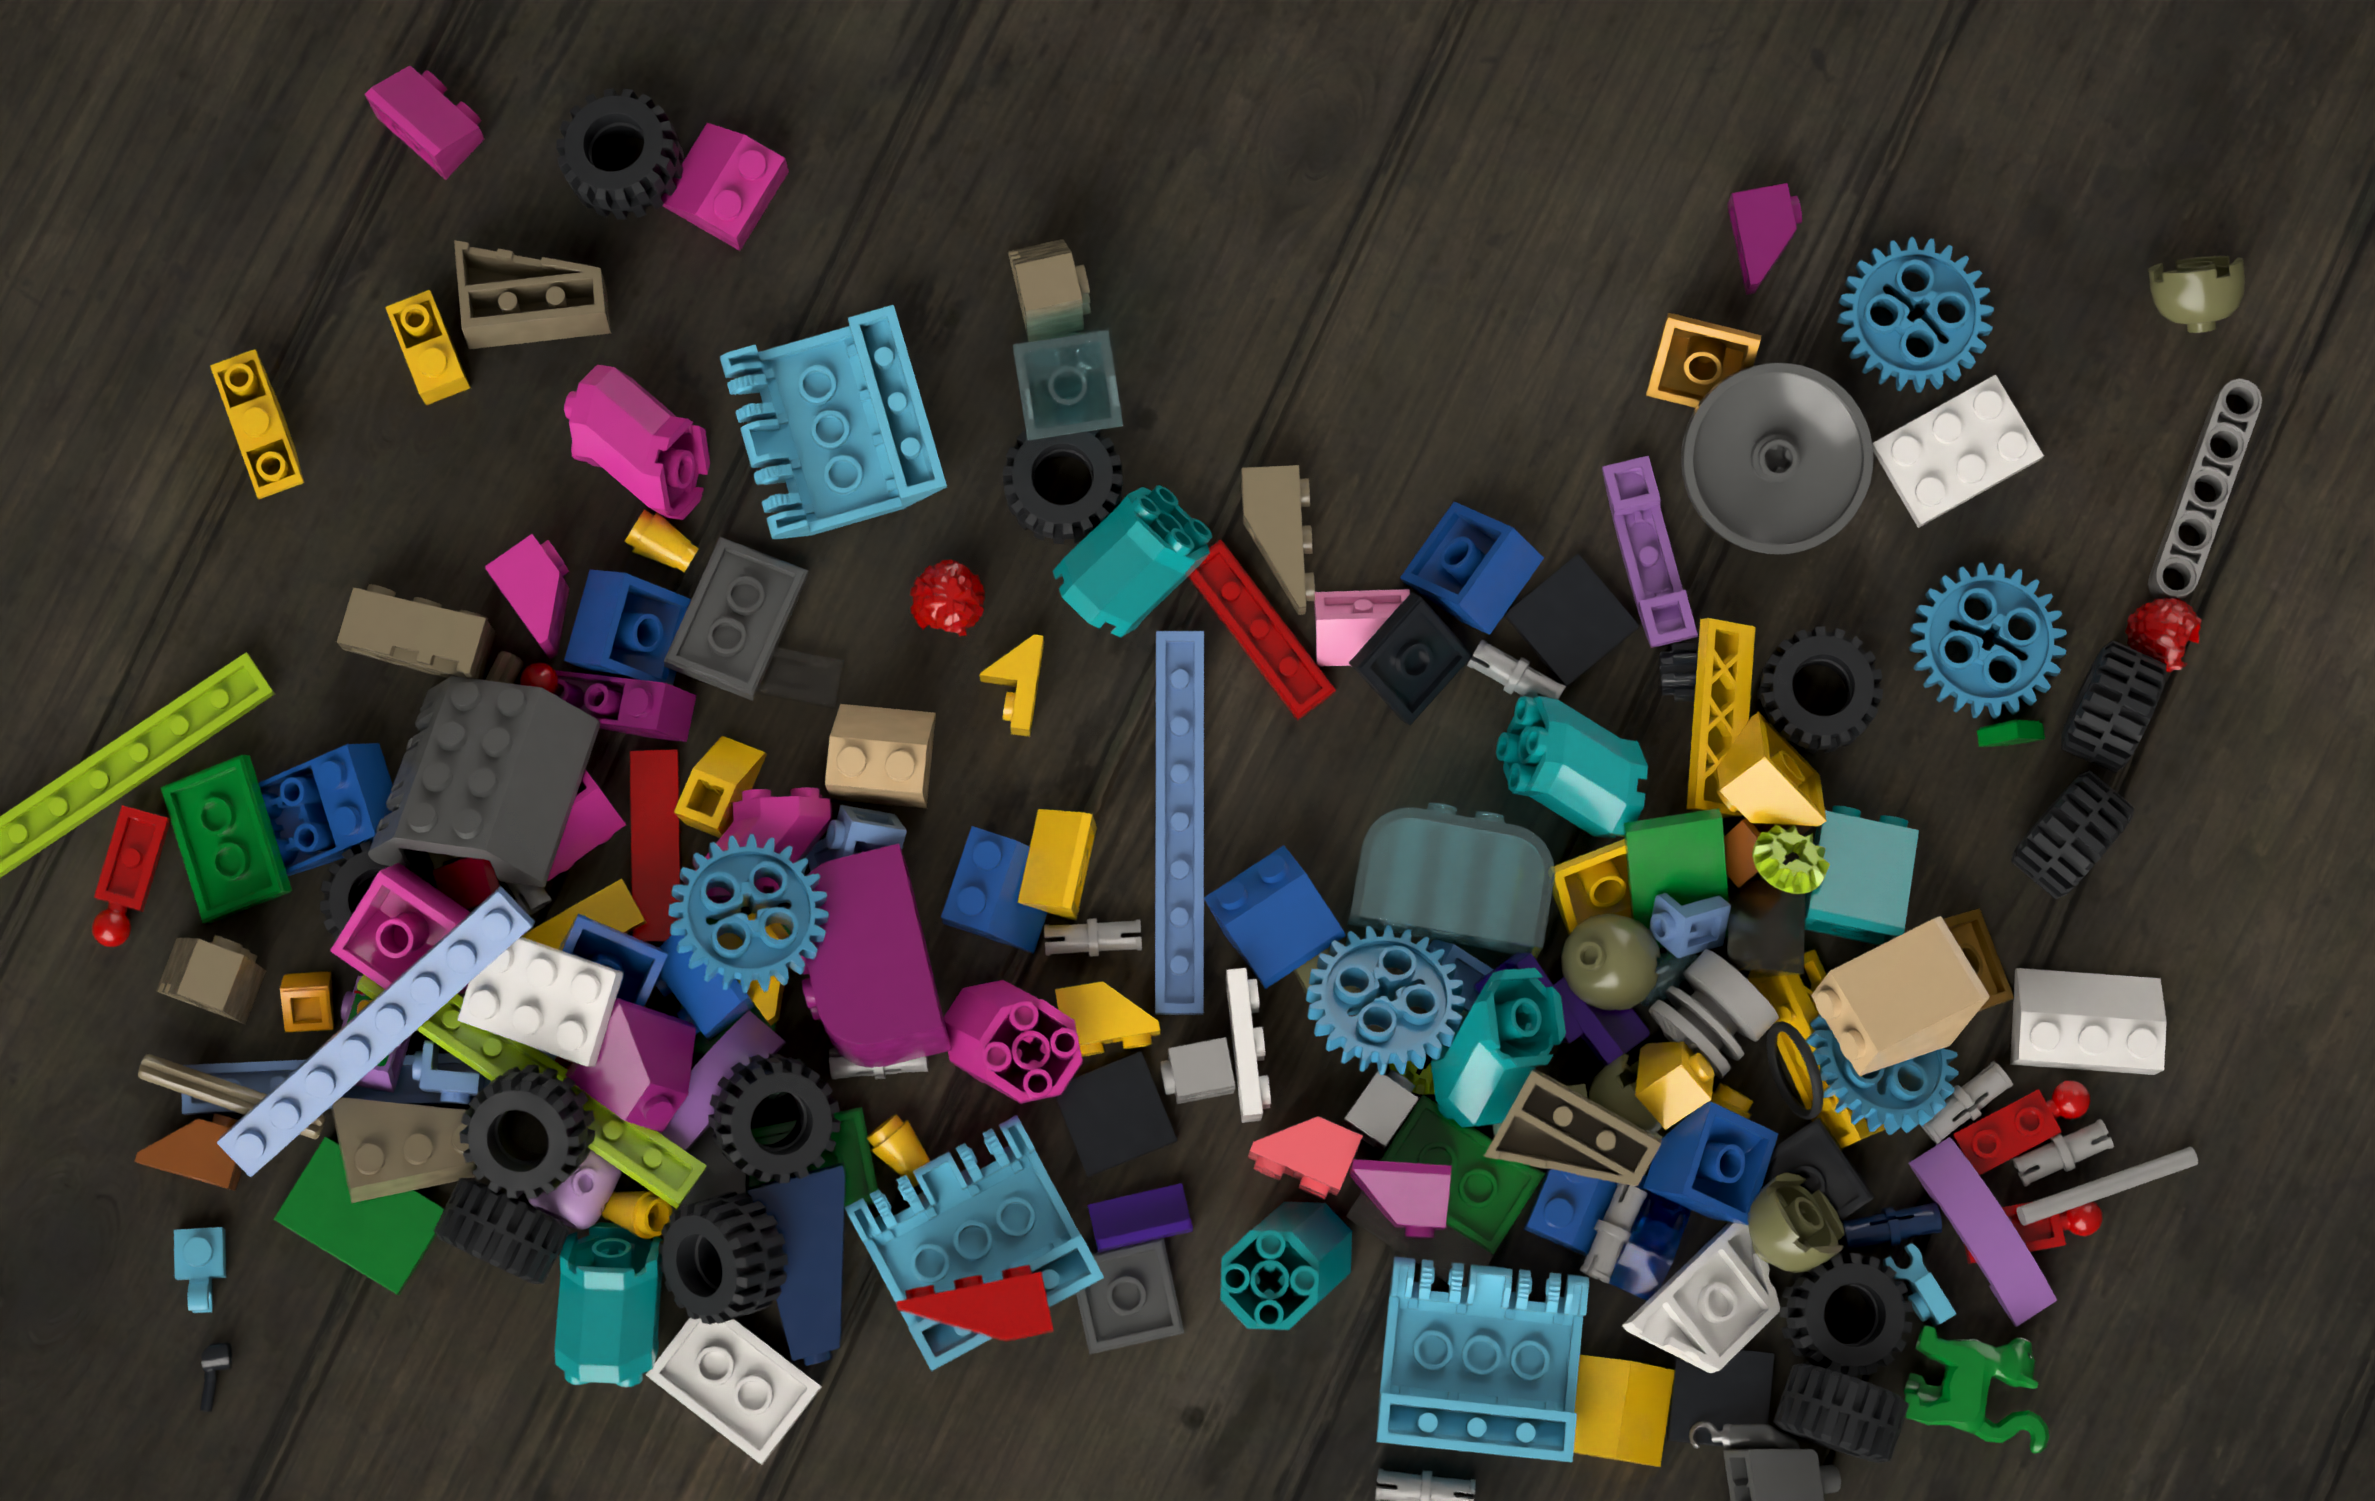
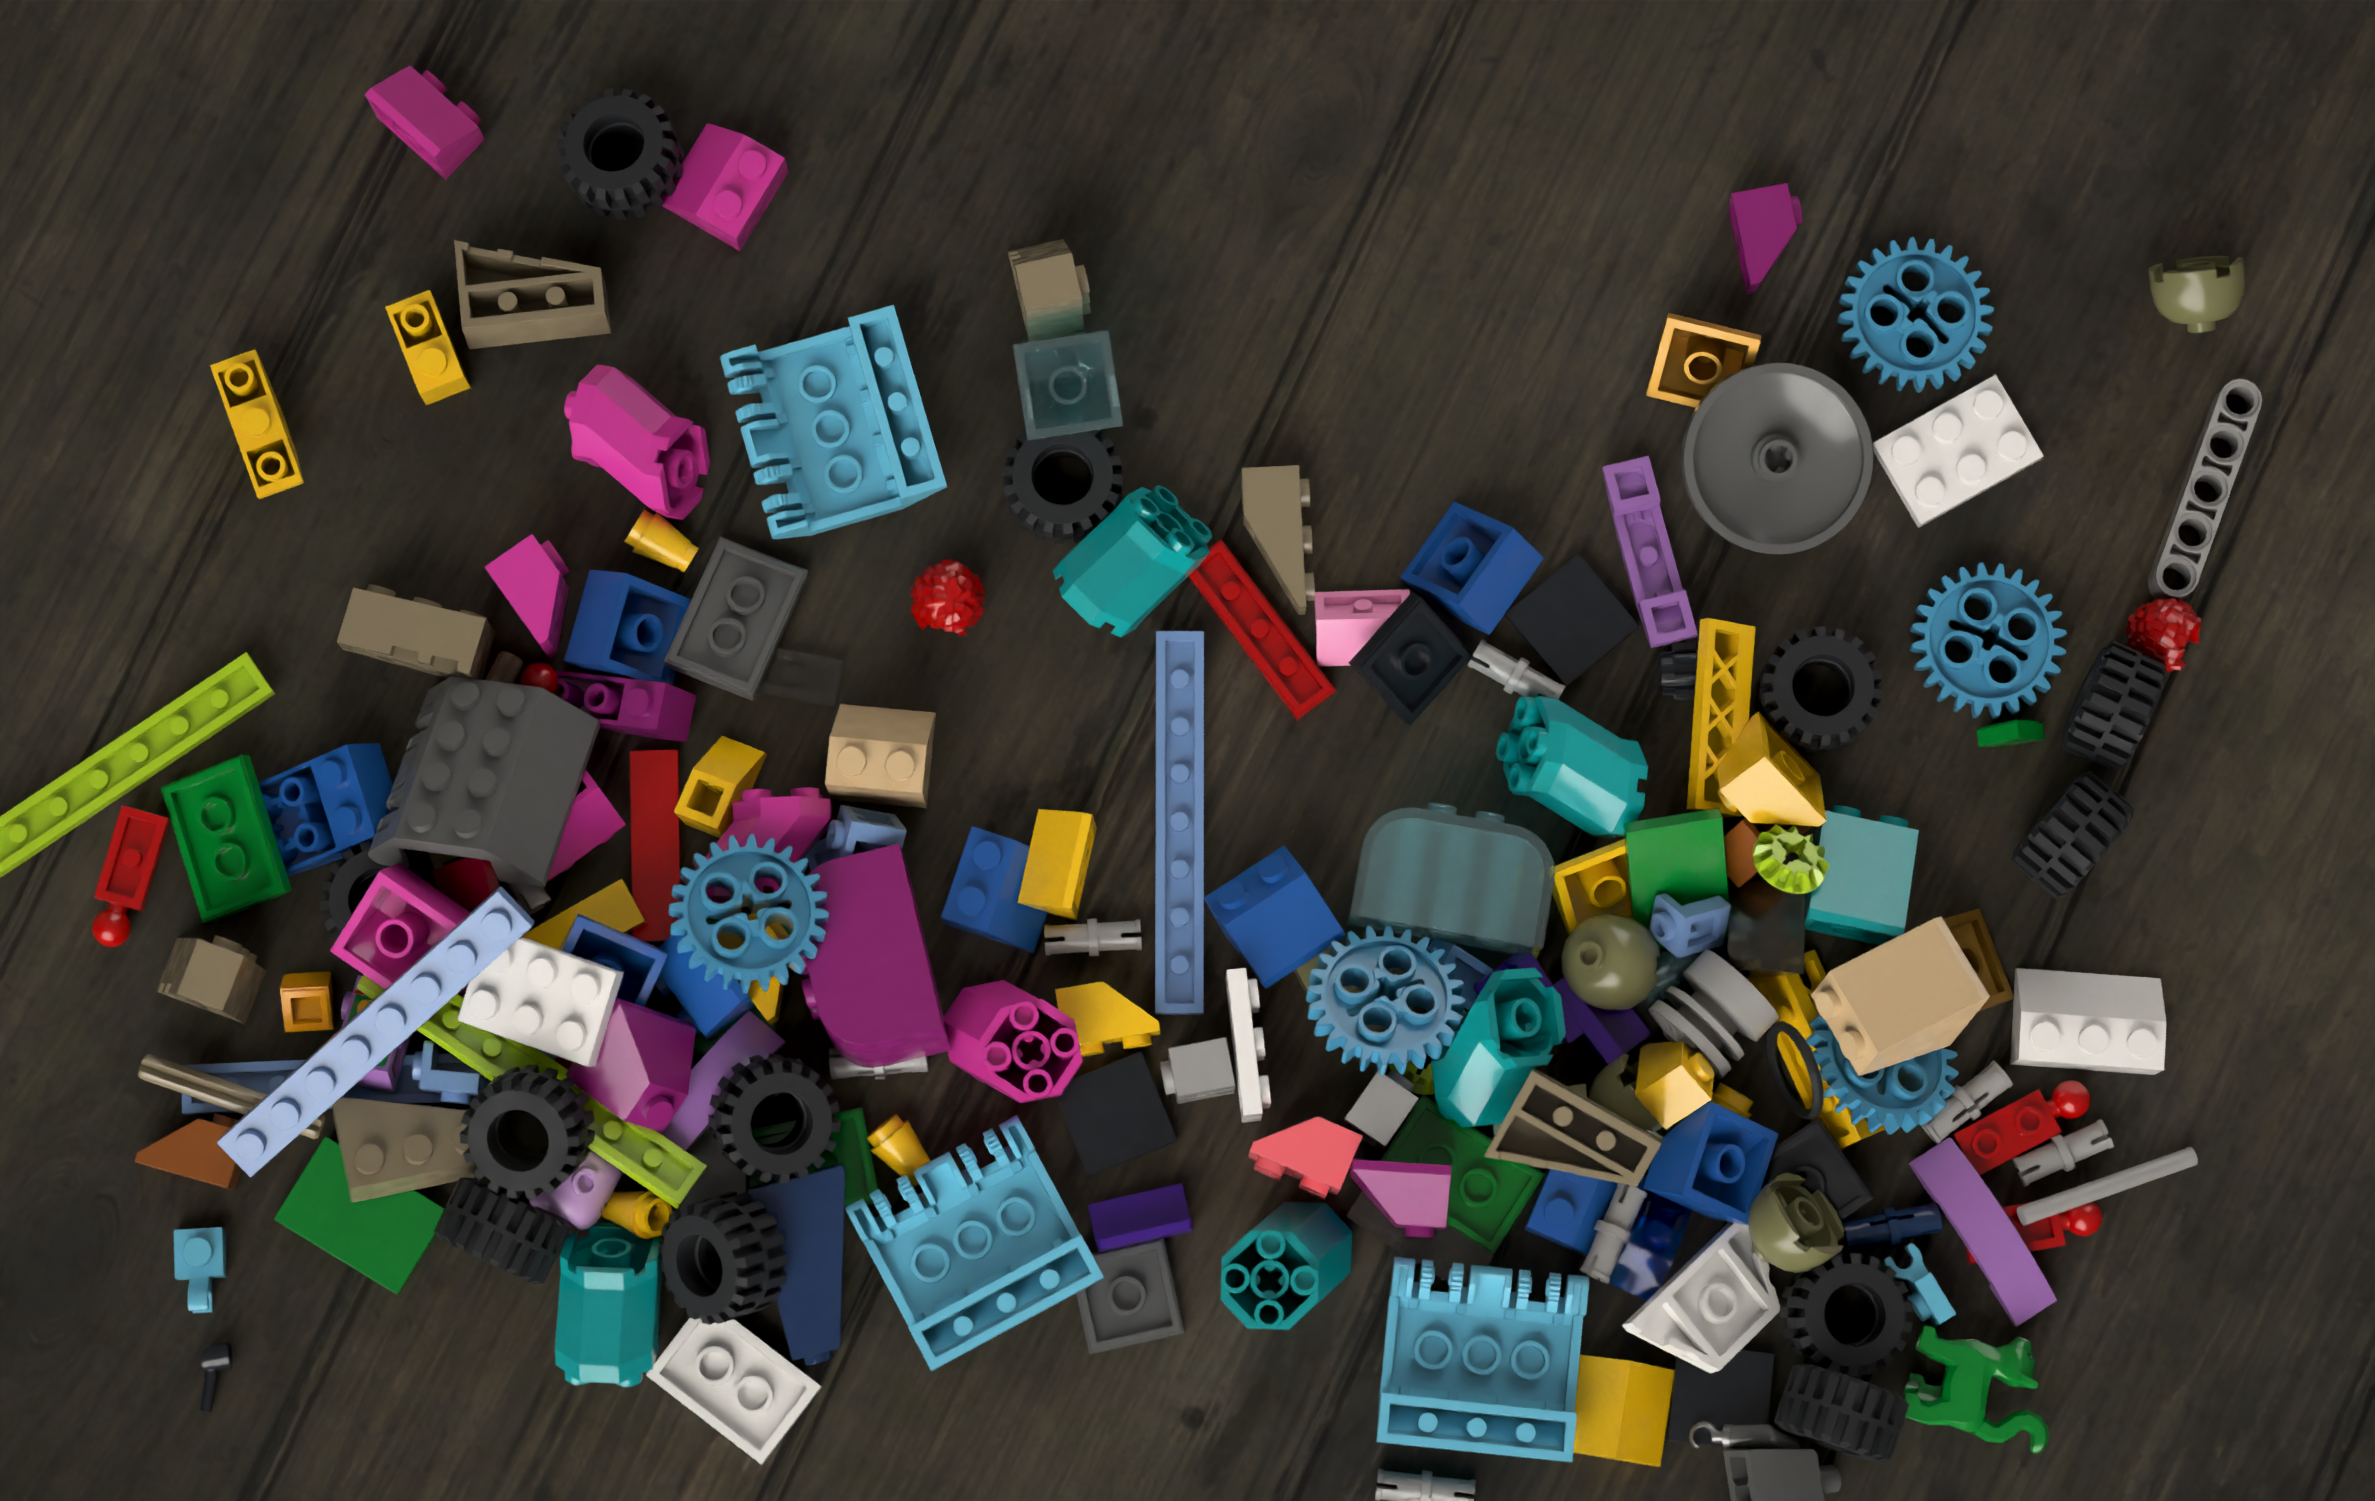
(995, 1309): red slope -> none
(1020, 670): yellow slope -> none

